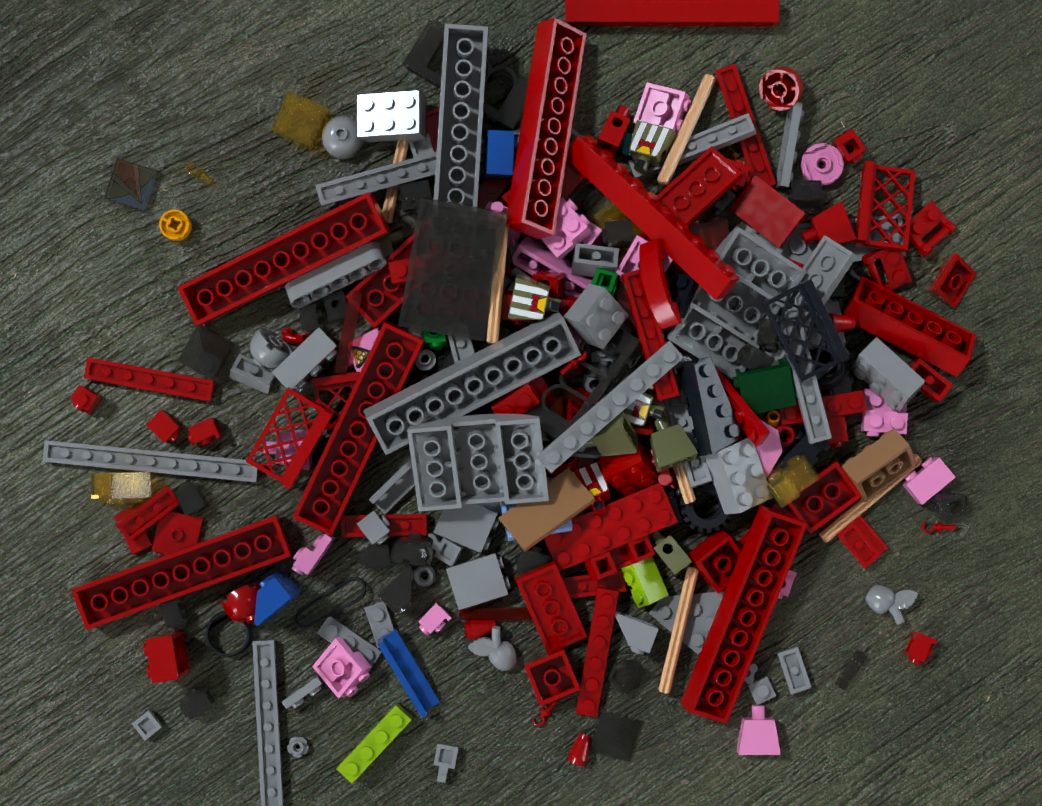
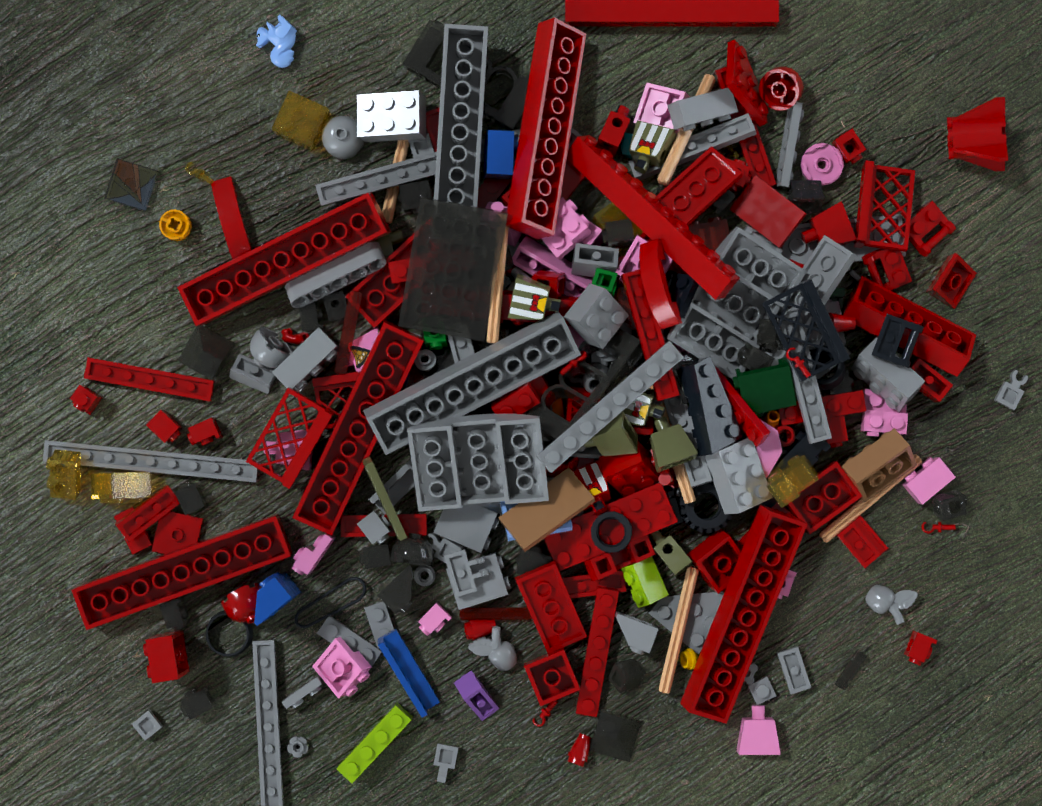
(68, 475): none -> clear yellow brick
(230, 217): none -> red slope
(283, 39): none -> light blue animal
(384, 498): none -> olive tile
(461, 572): none -> light grey hinge
(476, 695): none -> medium lavender slope
(595, 532): none -> black tyre
(688, 659): none -> yellow plate
(702, 109): none -> light grey brick
(744, 83): none -> red plate
(799, 363): none -> red hand
(890, 337): none -> black plate
(980, 135): none -> red brick
(1009, 393): none -> light grey plate

